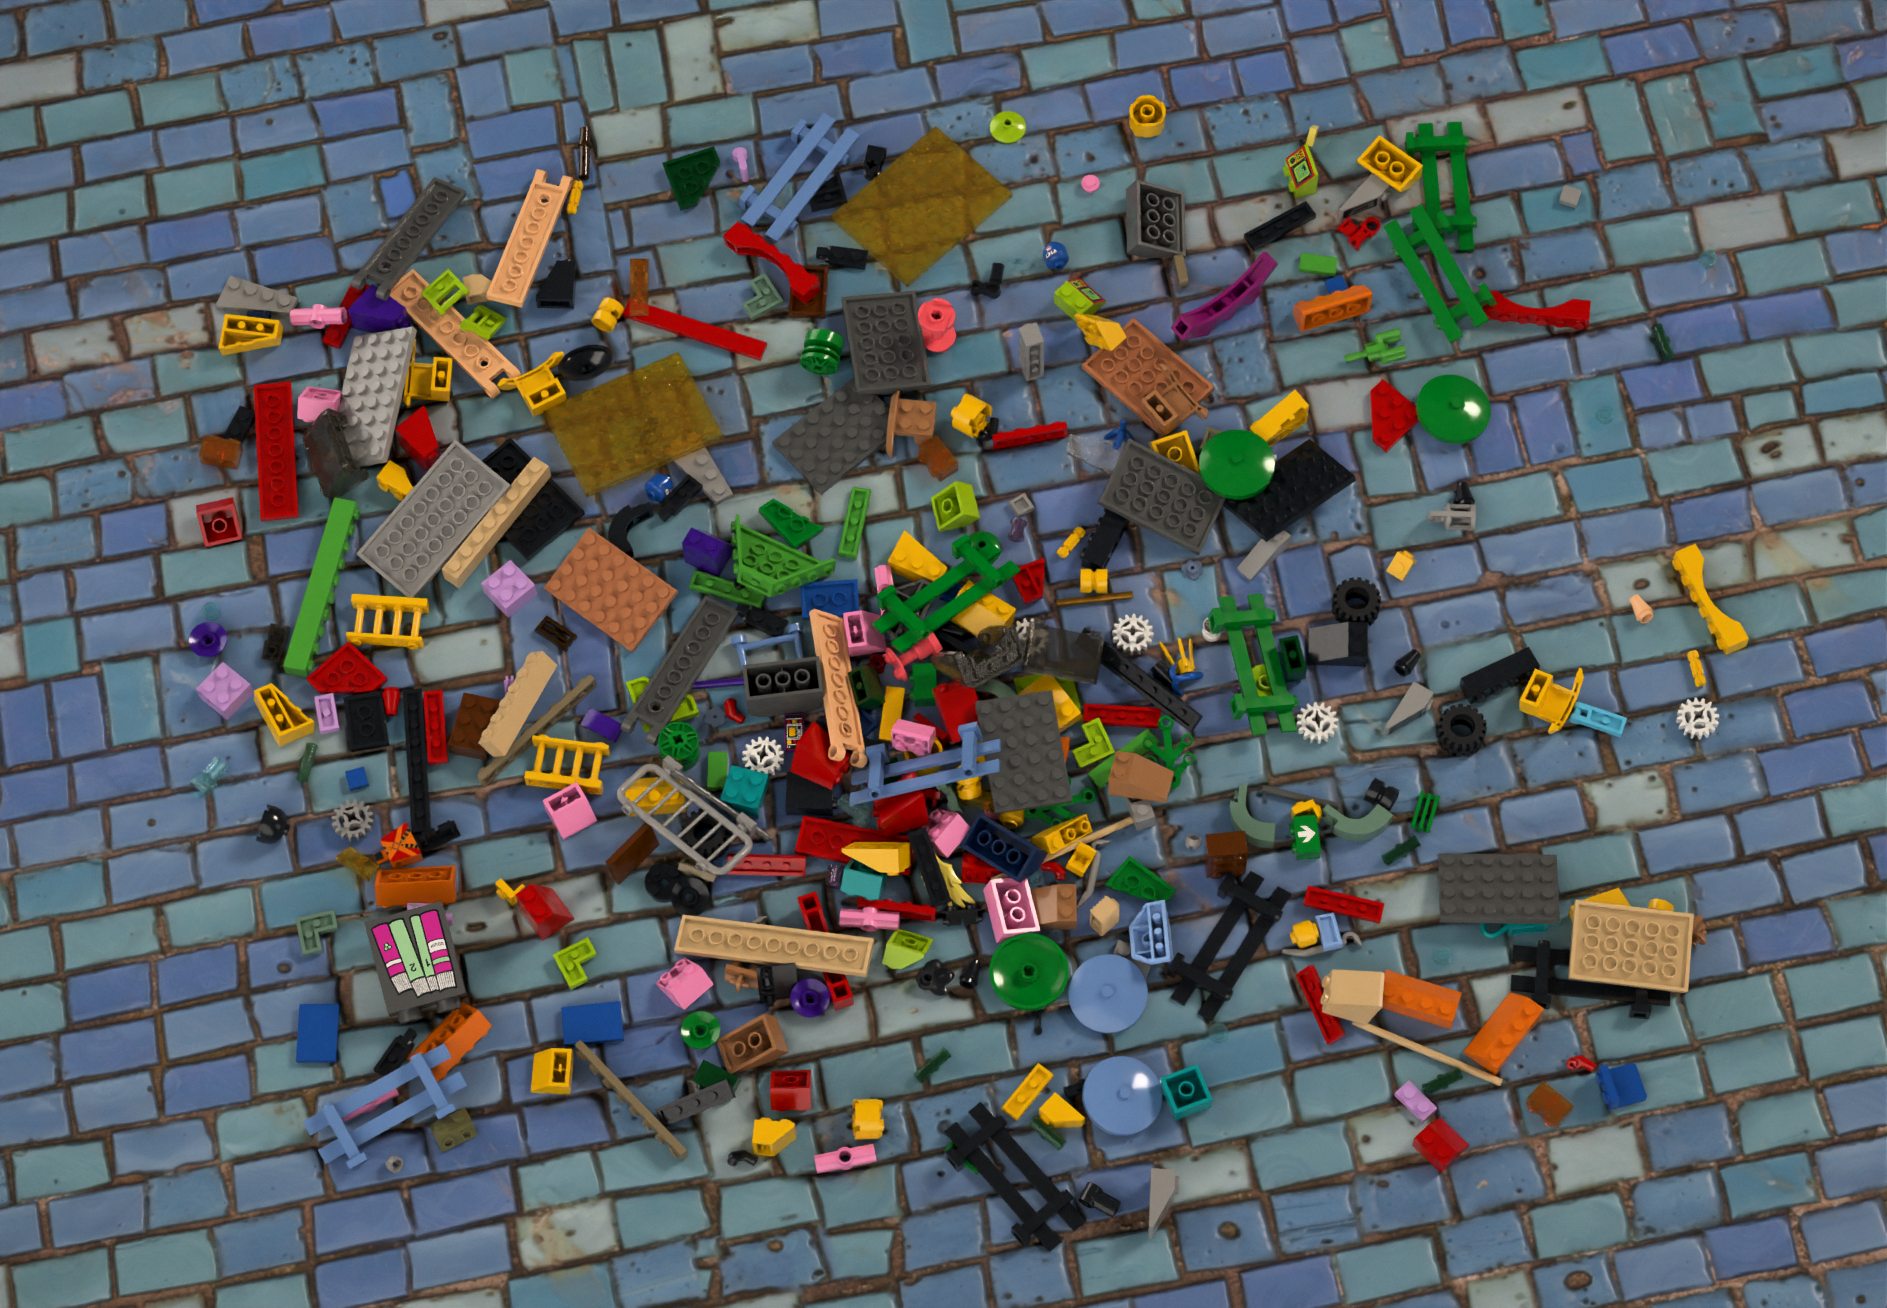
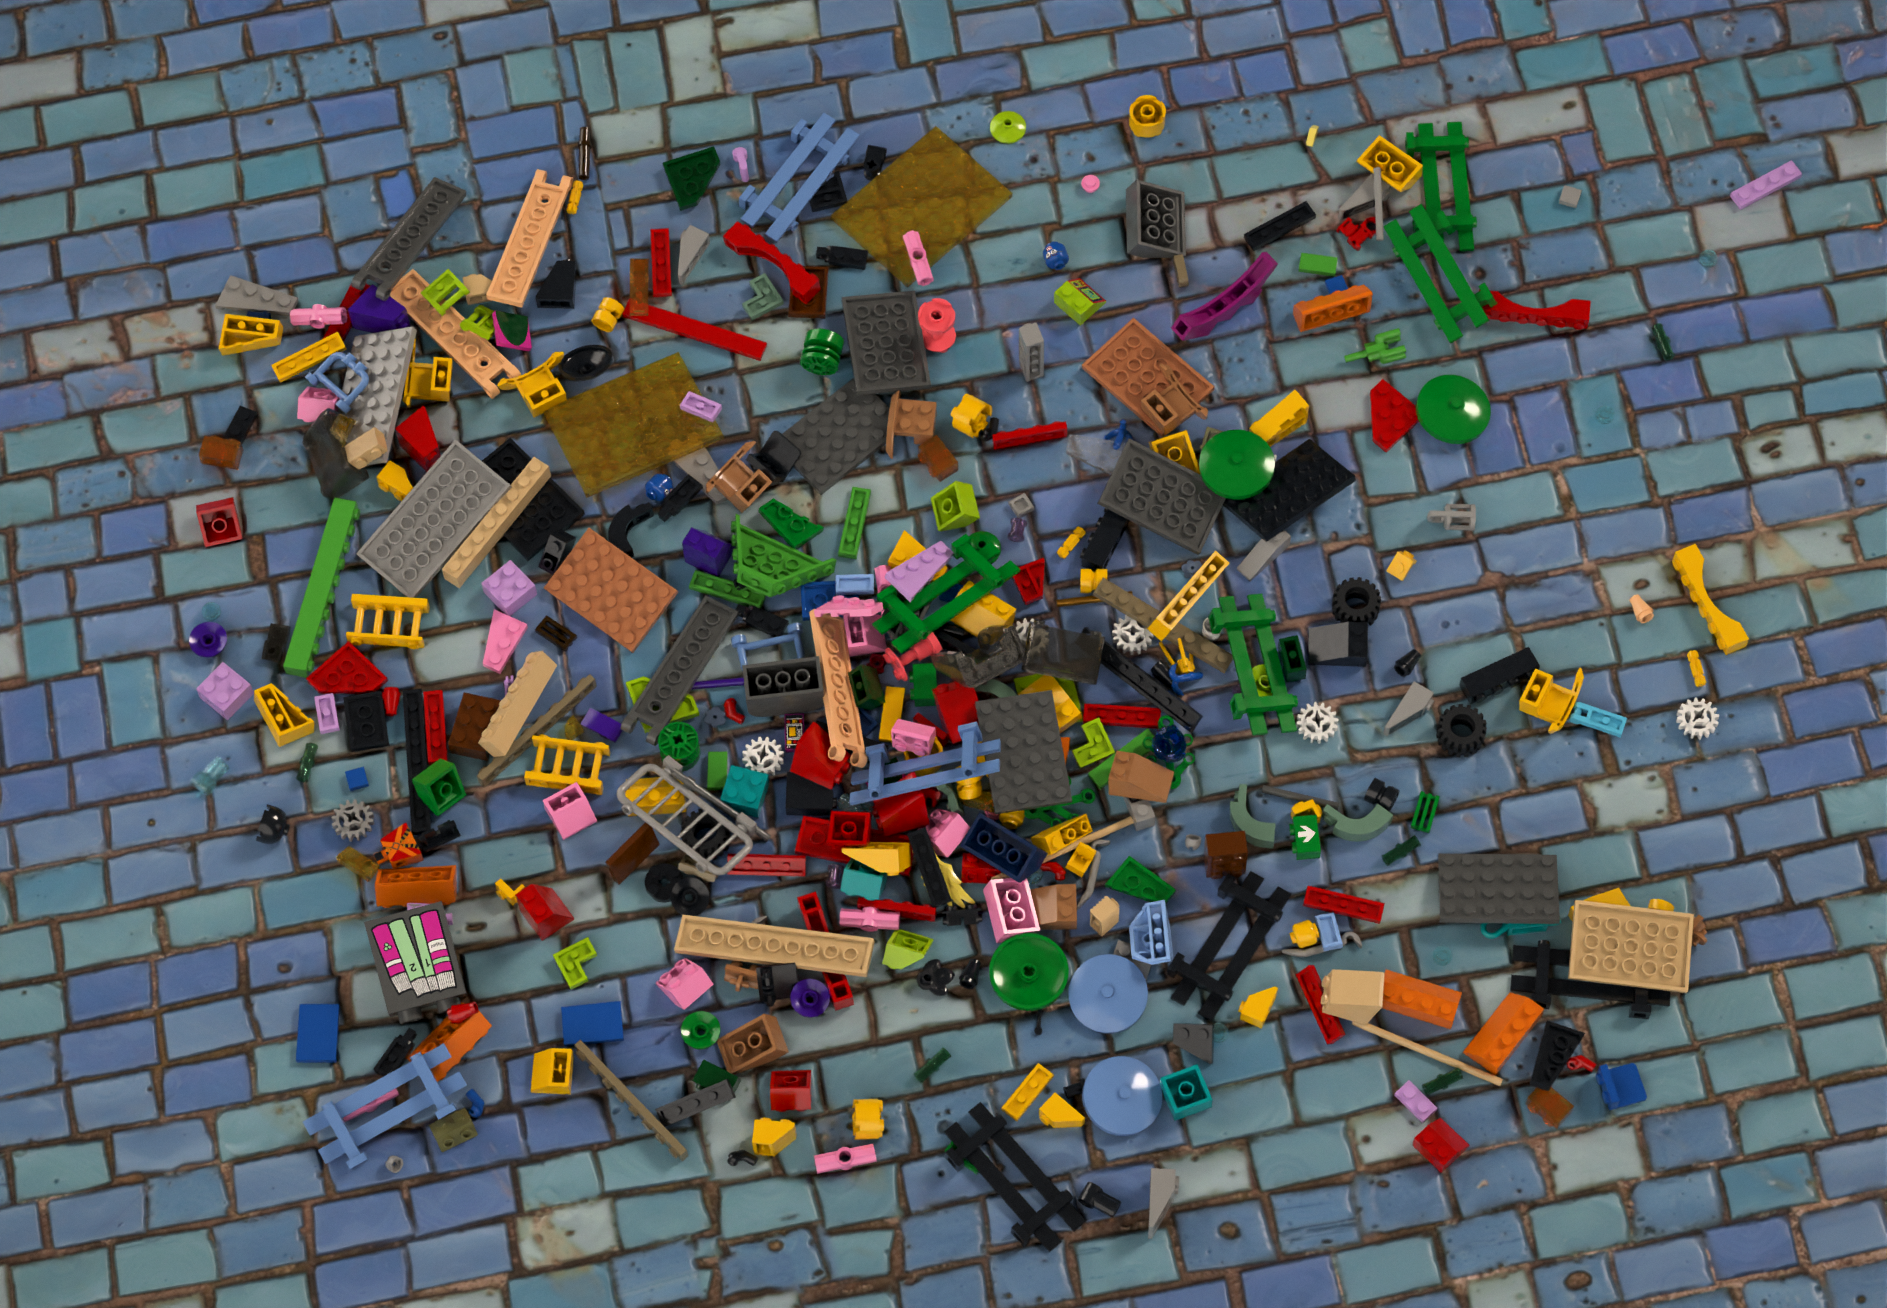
(276, 451): red plate -> none
(308, 357): none -> yellow plate
(311, 927): sand green plate -> none
(342, 428): none -> clear yellow slope
(359, 368): none -> medium blue bar
(366, 448): none -> tan brick
(439, 786): none -> green slope
(461, 1012): none -> red cone
(477, 1103): none -> blue arm
(502, 640): none -> bright pink wing
(512, 330): none -> dark green tile
(556, 550): none -> black slope
(573, 728): none -> clear yellow tile
(661, 262): none -> red plate
(692, 247): none -> light grey slope
(700, 406): none -> lavender plate
(738, 481): none -> medium nougat piece
(775, 457): none -> black bracket
(849, 828): none -> red slope
(853, 606): none -> bright pink wing
(855, 584): none -> light blue tile
(914, 573): none -> lavender wing
(920, 266): none -> bright pink piece
(992, 288): black bar -> none
(1047, 1133): clear green pin -> none
(1100, 331): yellow slope -> none
(1146, 614): none -> dark tan plate
(1169, 744): none -> clear blue hair
(1188, 596): none -> yellow brick
(1195, 1039): none -> black wing
(1258, 1007): none -> yellow slope
(1301, 172): lime slope -> none
(1378, 204): none -> light grey bar
(1464, 494): black cone -> none
(1553, 1054): none -> black wing
(1766, 185): none -> lavender plate

